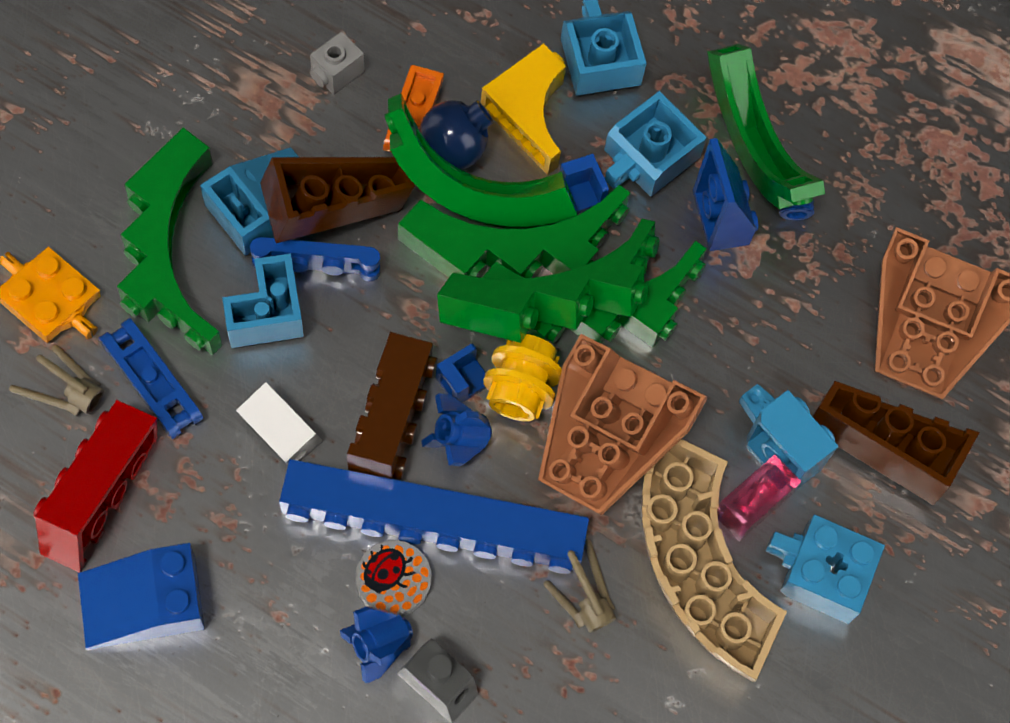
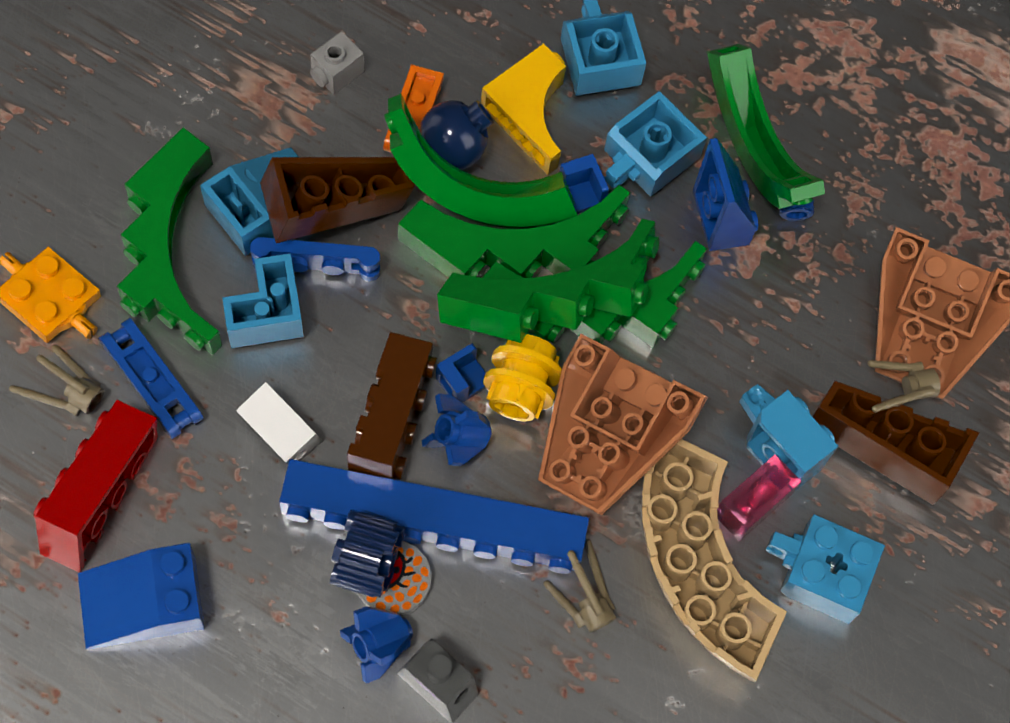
(367, 554): none -> dark blue brick
(918, 384): none -> dark tan plant

